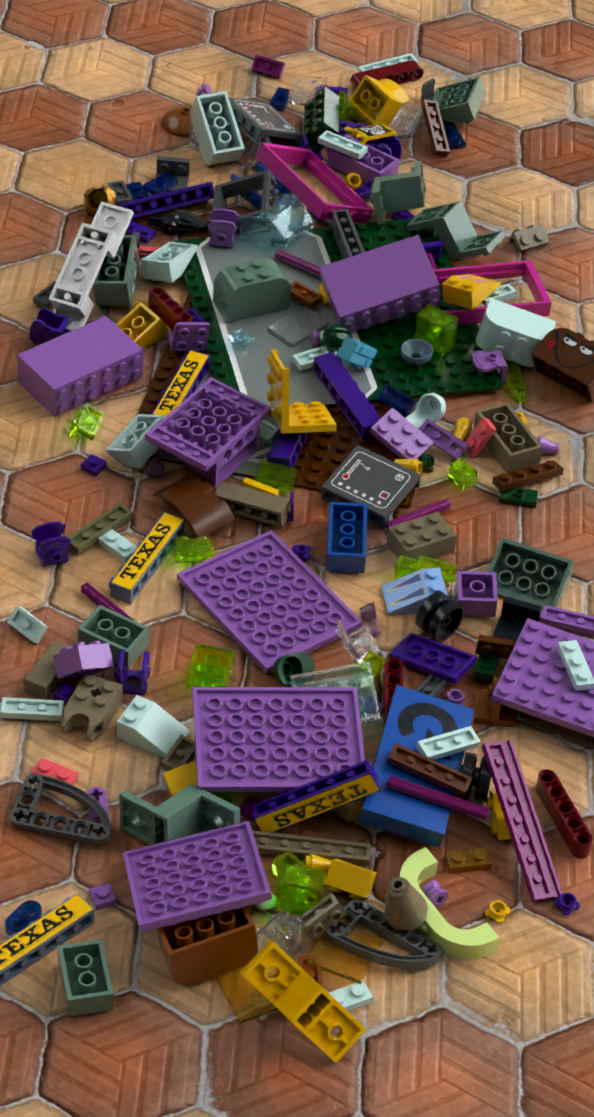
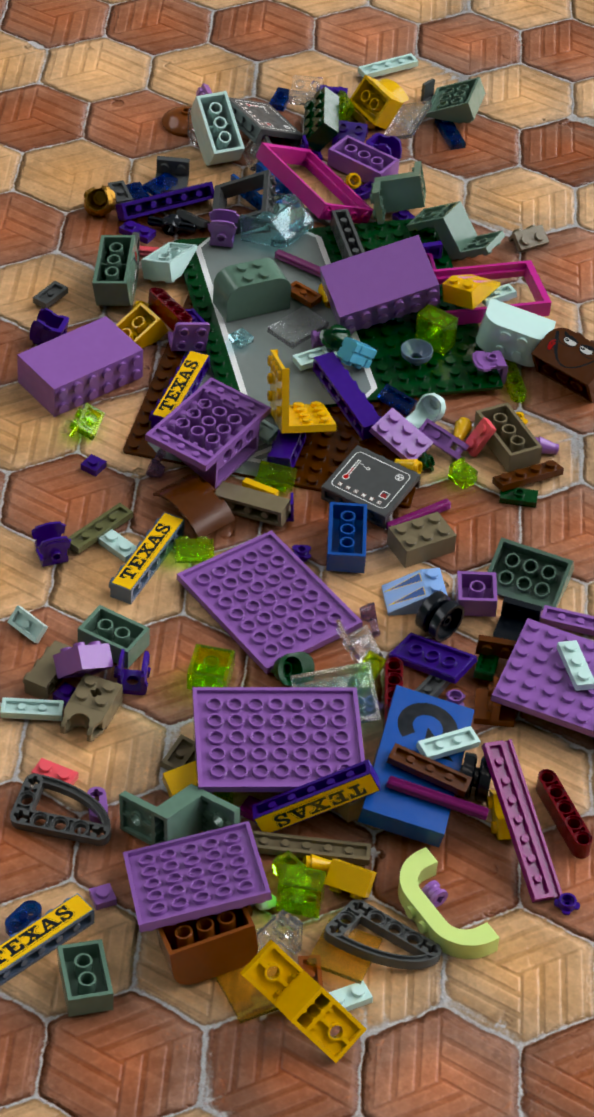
(85, 260): white bracket -> none
(100, 599): magenta axle -> none
(131, 445): light aqua slope -> none
(149, 727): light aqua slope -> none
(268, 66): magenta plate -> none
(322, 916): dark tan bracket -> none
(342, 144): light aqua plate -> none
(370, 132): flag -> none
(399, 73): dark red beam -> none
(404, 905): dark tan cone -> none
(408, 565): clear neon green slope -> none
(435, 127): reddish brown plate -> none
(468, 860): pearl gold plate -> none
(498, 911): yellow plate -> none

